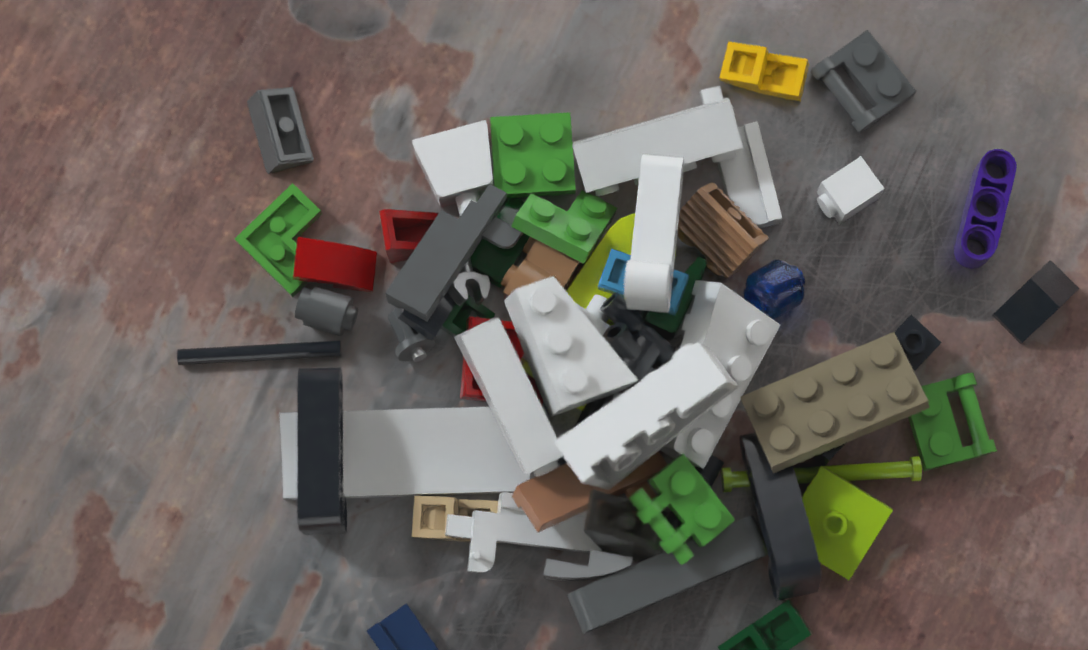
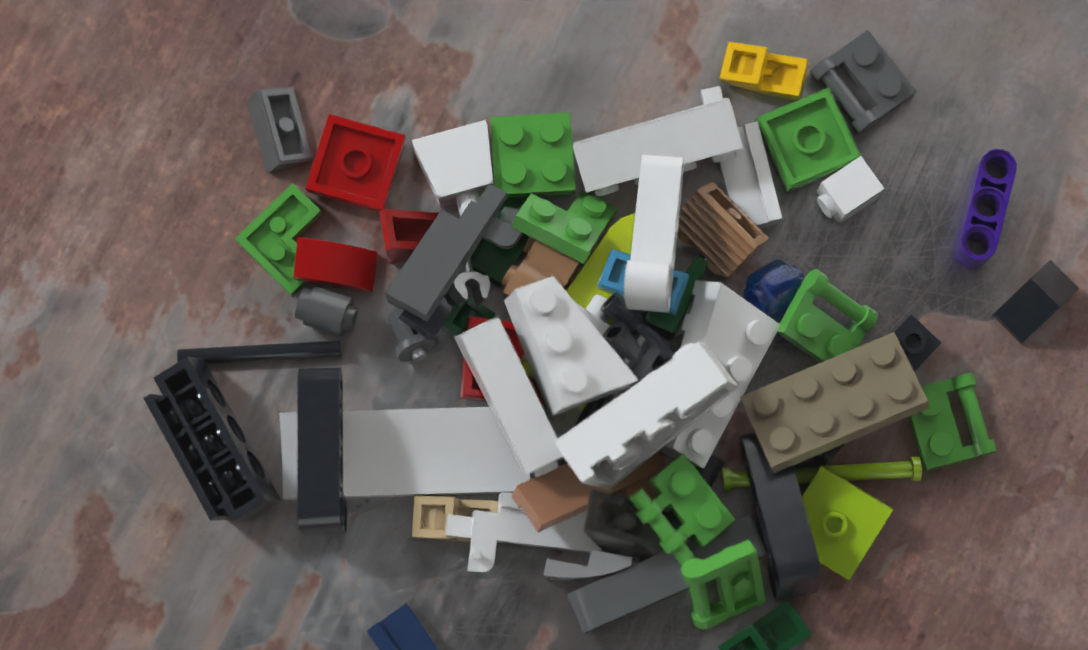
(210, 443): none -> black brick
(355, 163): none -> red plate
(737, 582): none -> bright green plate
(807, 139): none -> bright green plate
(815, 330): none -> bright green plate

